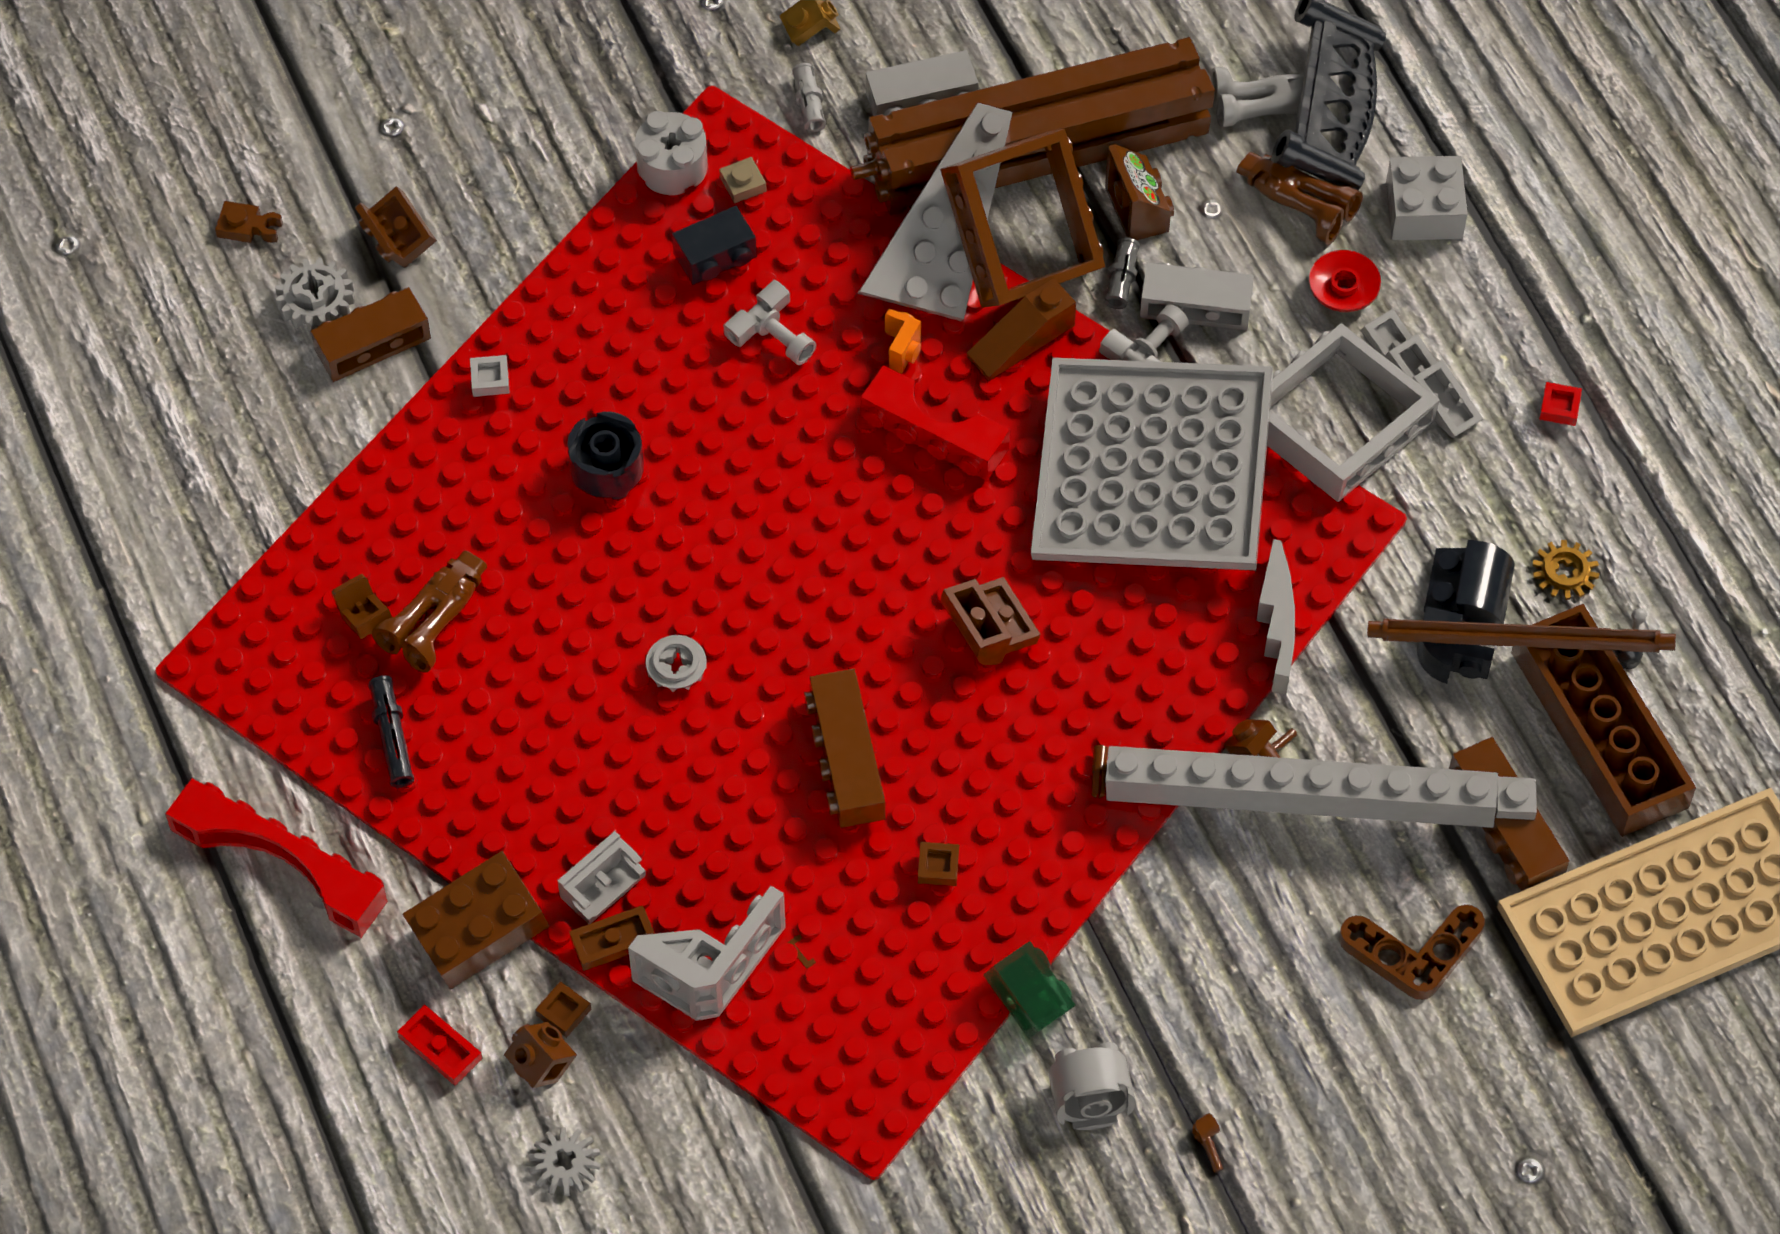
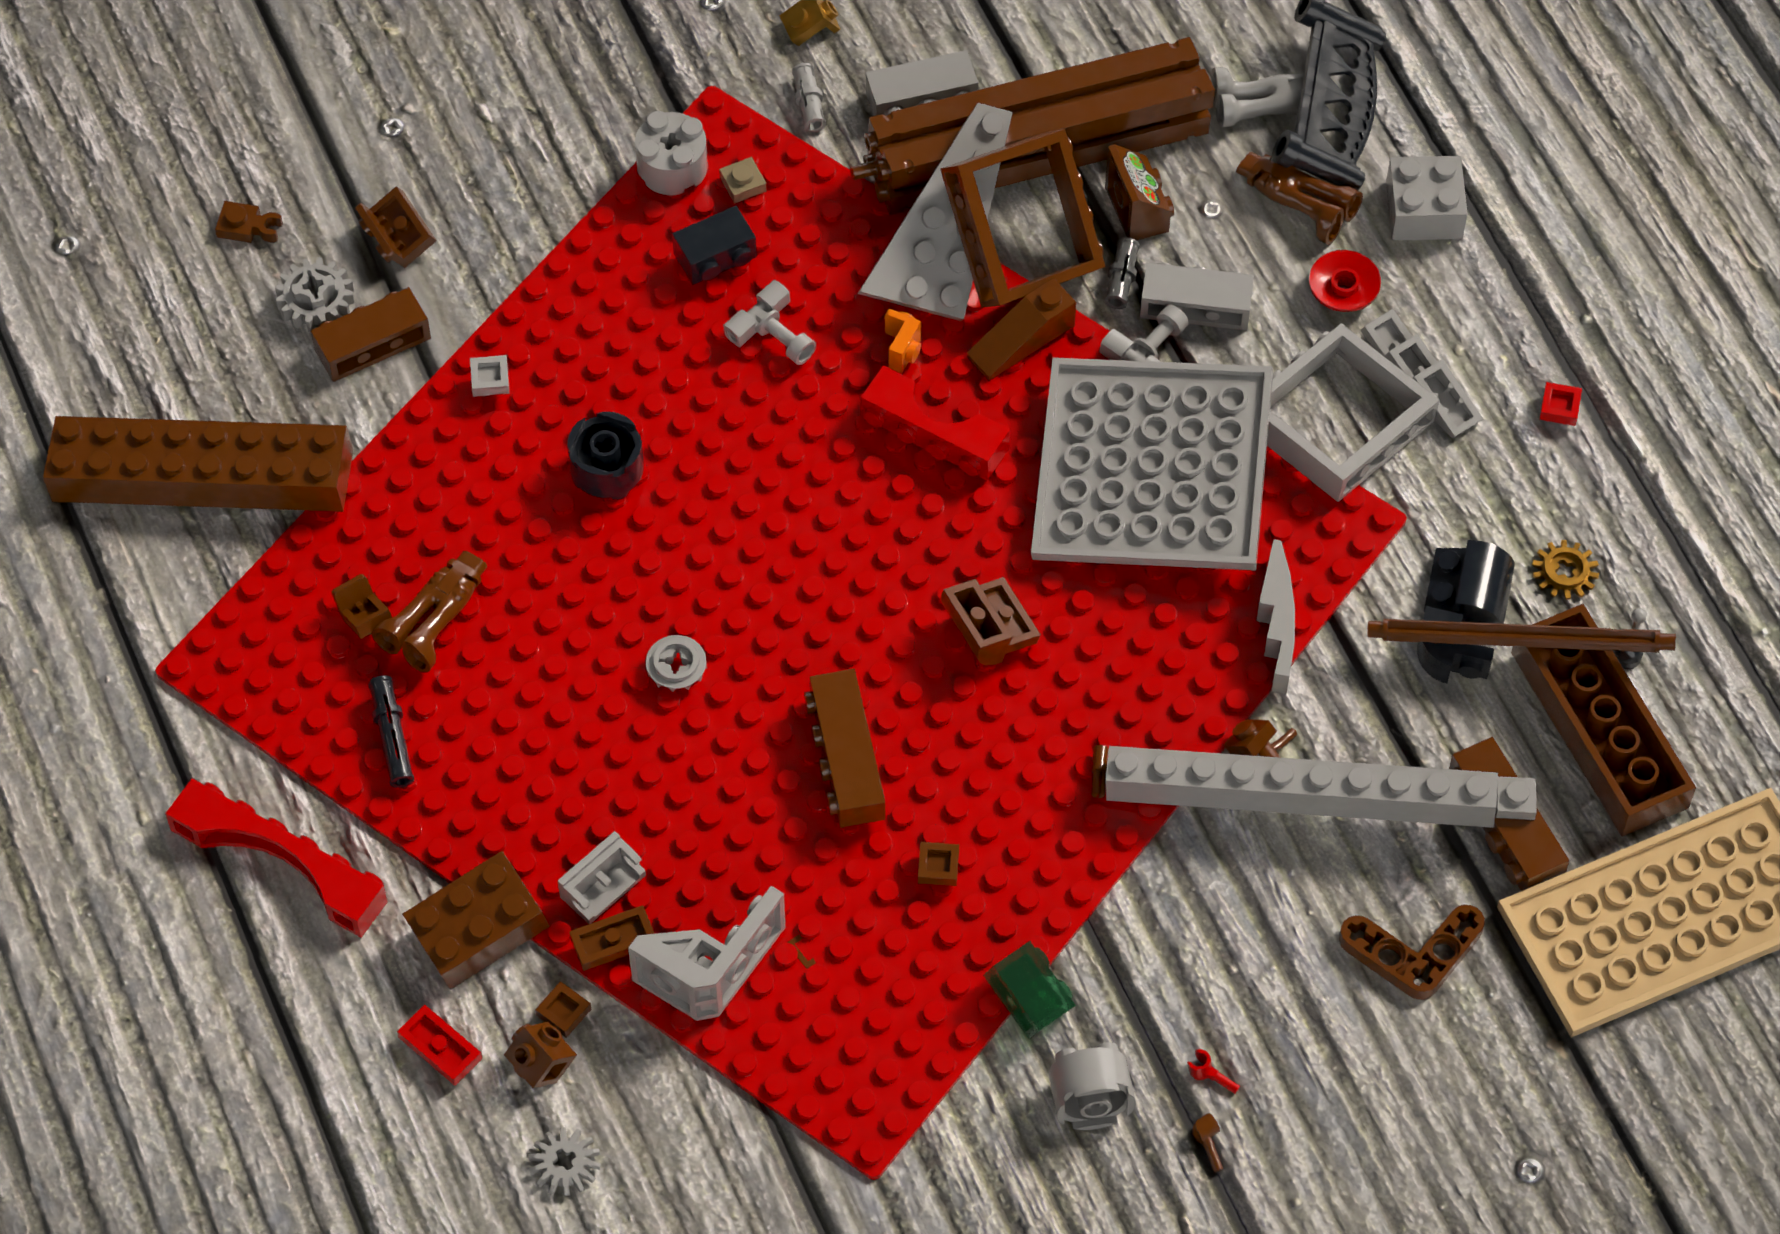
(198, 463): none -> reddish brown brick
(1207, 1071): none -> red hand

